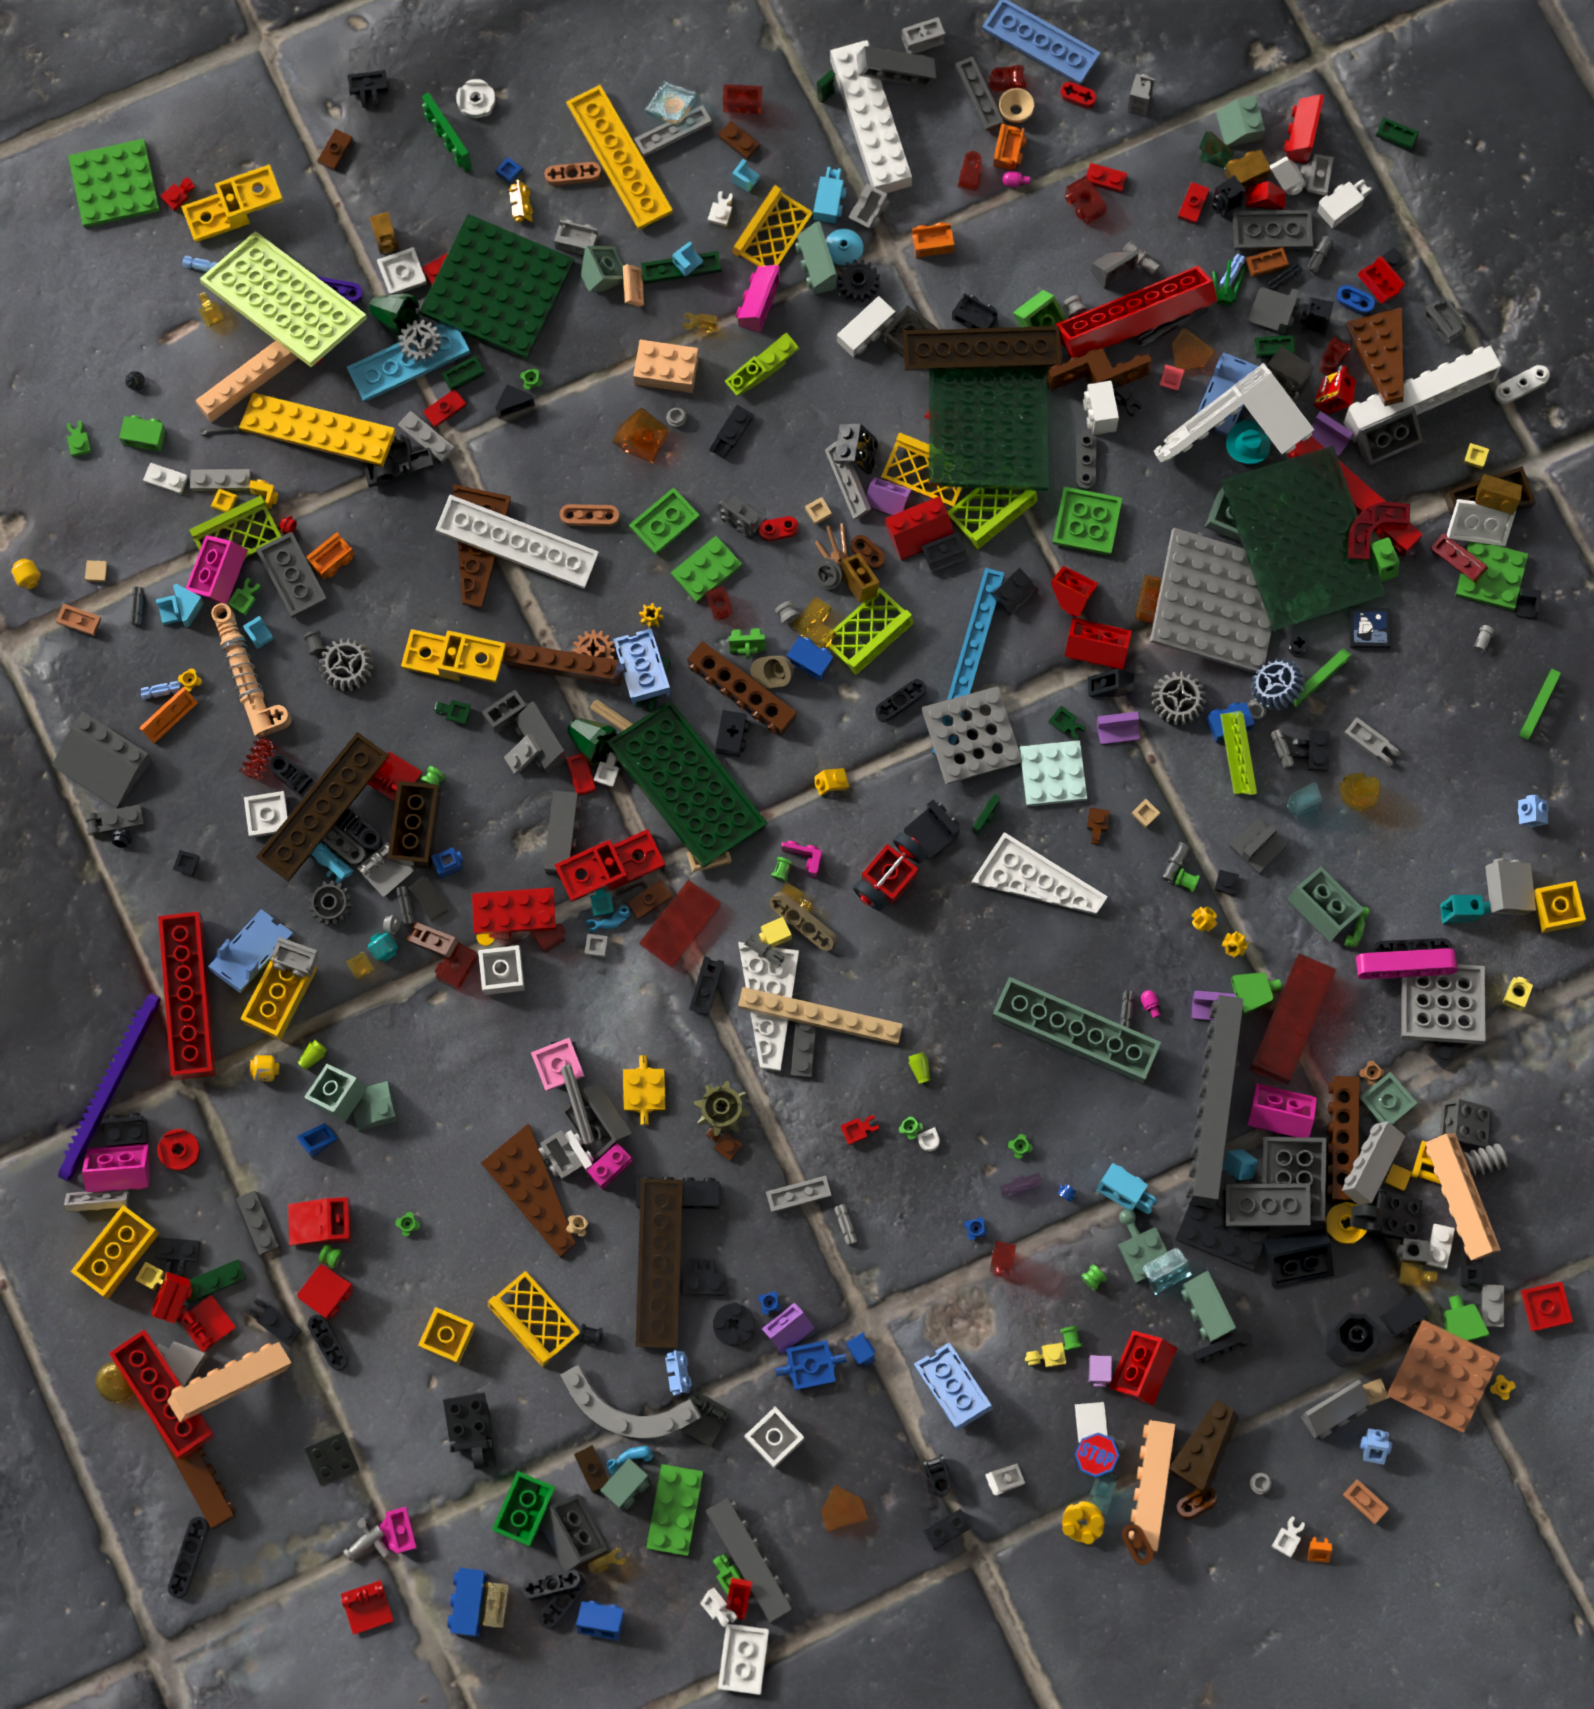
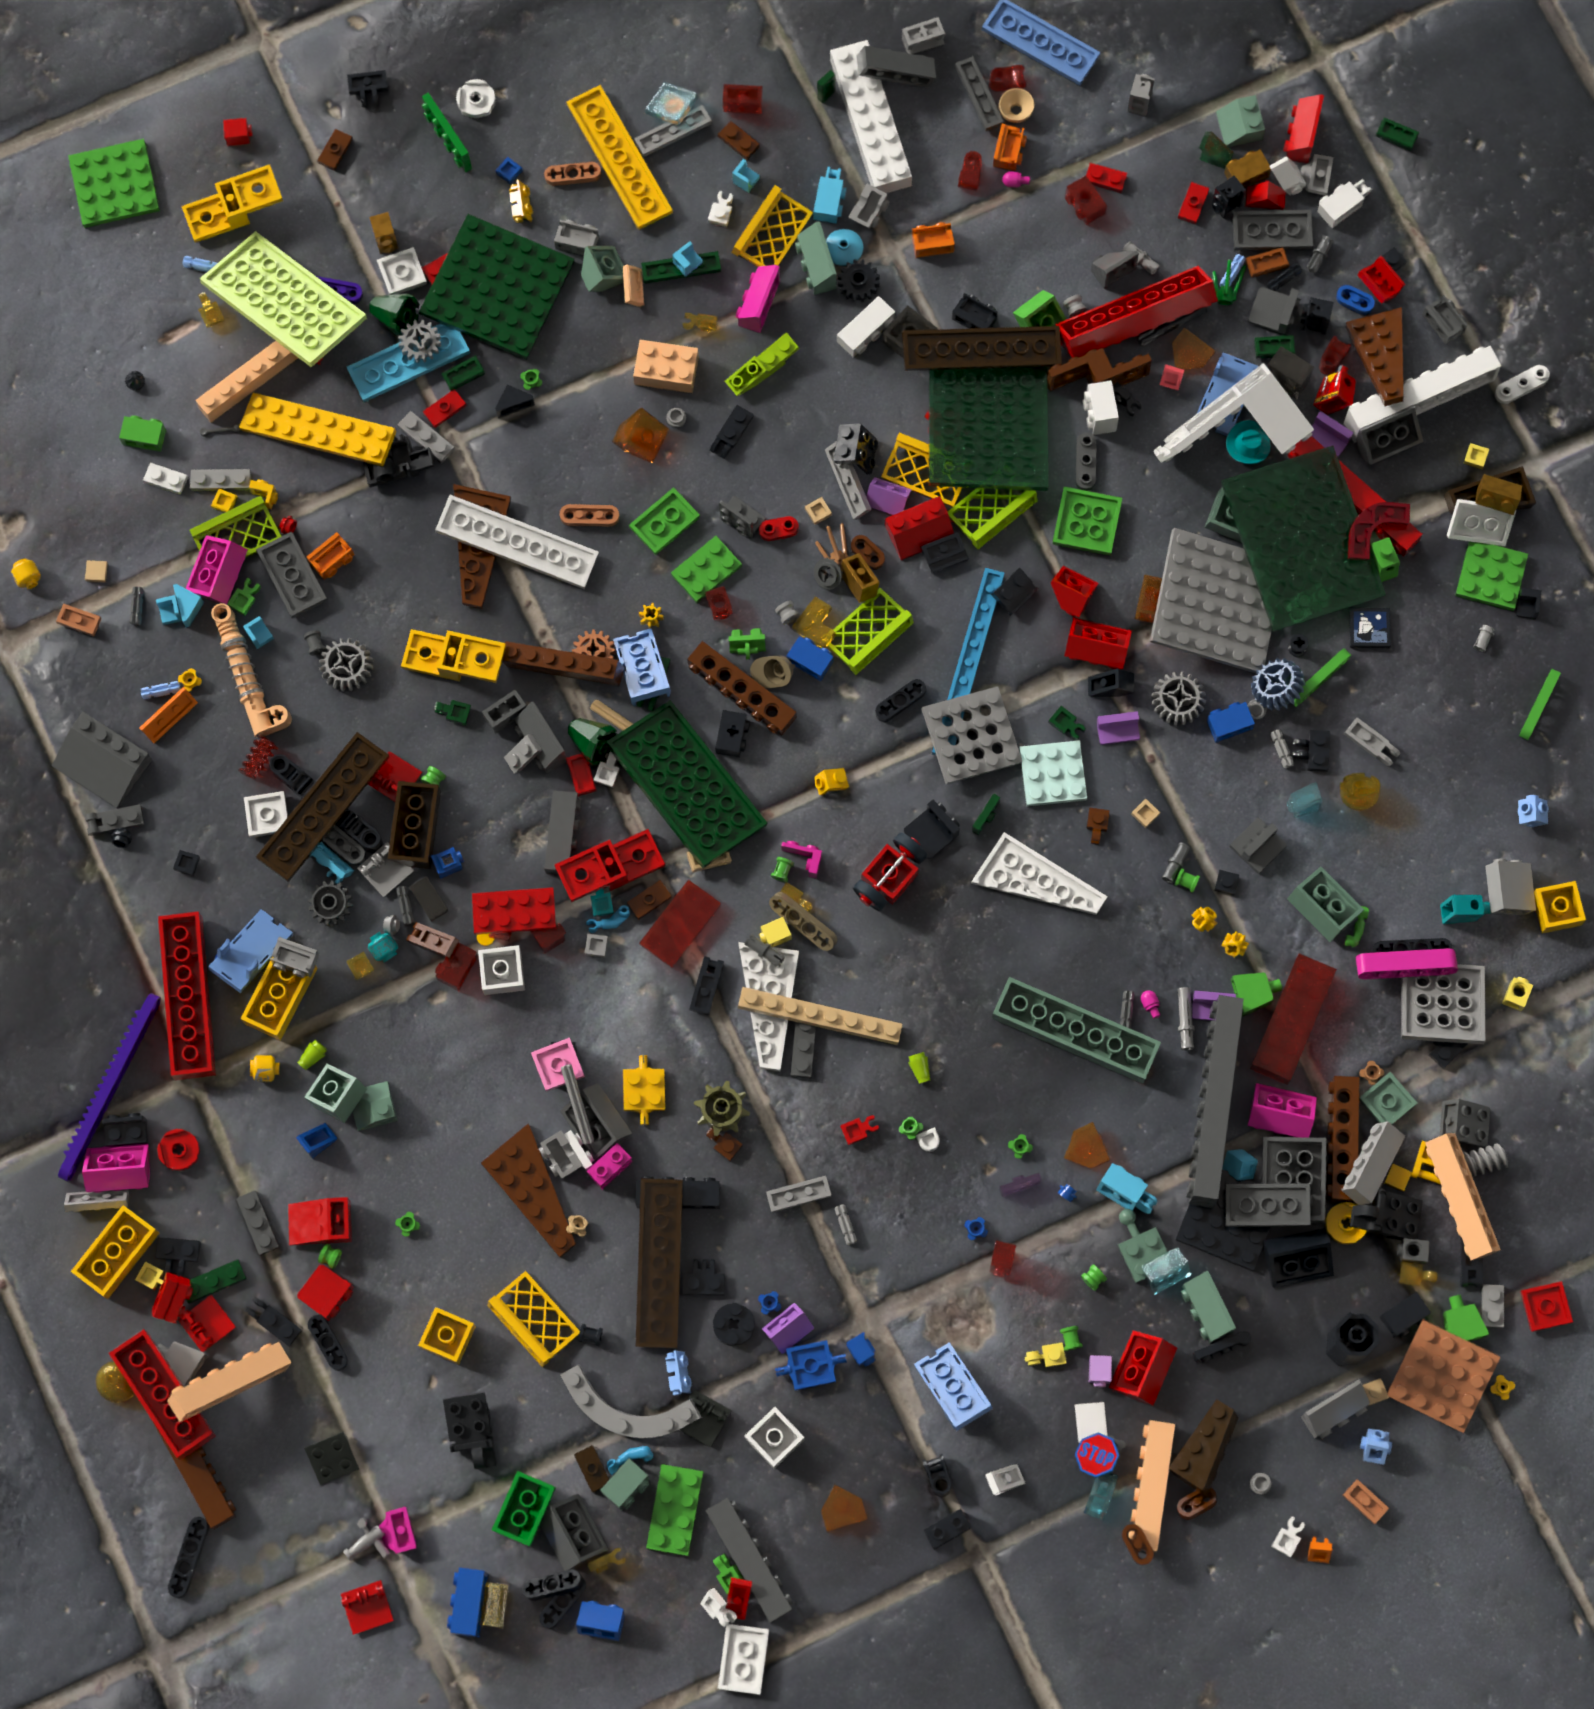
(79, 441): bright green plate -> none
(176, 196): red plate -> none
(237, 131): none -> red brick
(1078, 95): red beam -> none
(1080, 1532): yellow plate -> none
(1087, 1147): none -> clear orange plate
(1185, 1013): none -> light grey pin
(1238, 753): lime fence -> none
(1440, 1246): white plate -> none
(1459, 558): dark red plate -> none

